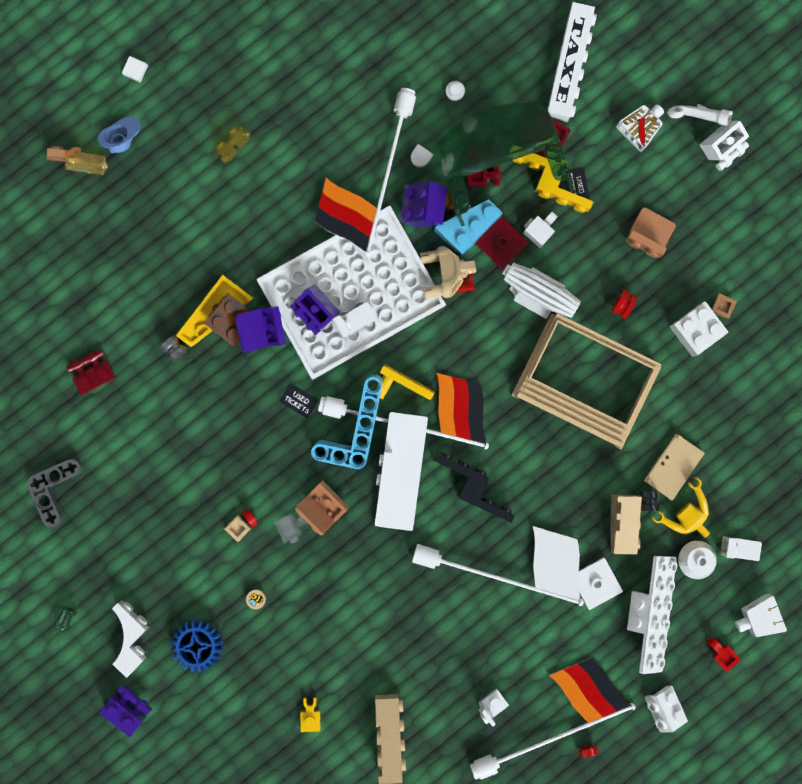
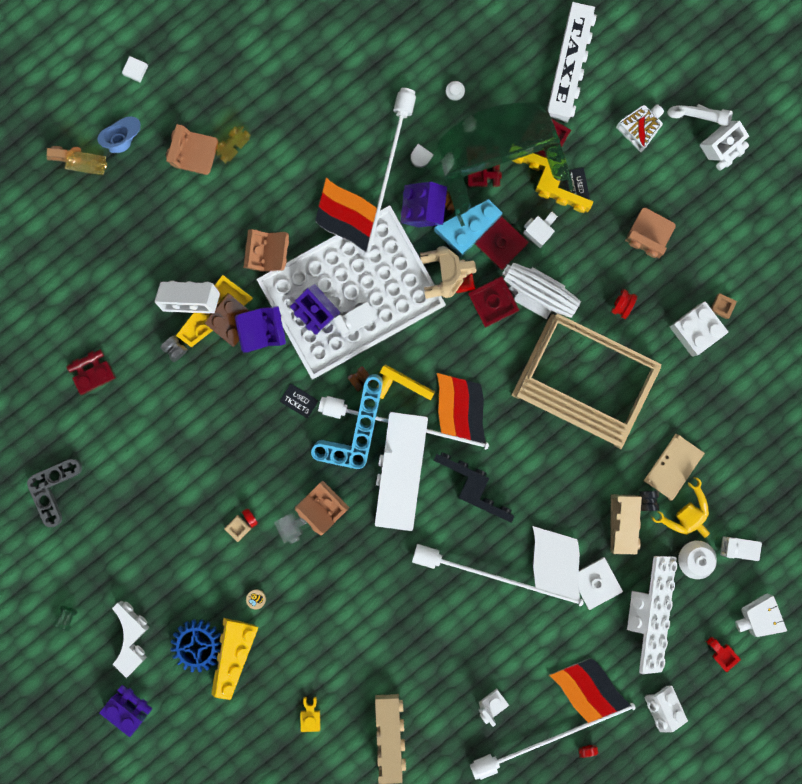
(187, 297): none -> white brick
(191, 150): none -> nougat bracket
(233, 654): none -> yellow wing
(266, 251): none -> nougat bracket
(359, 378): none -> reddish brown wheel
(494, 301): none -> dark red plate

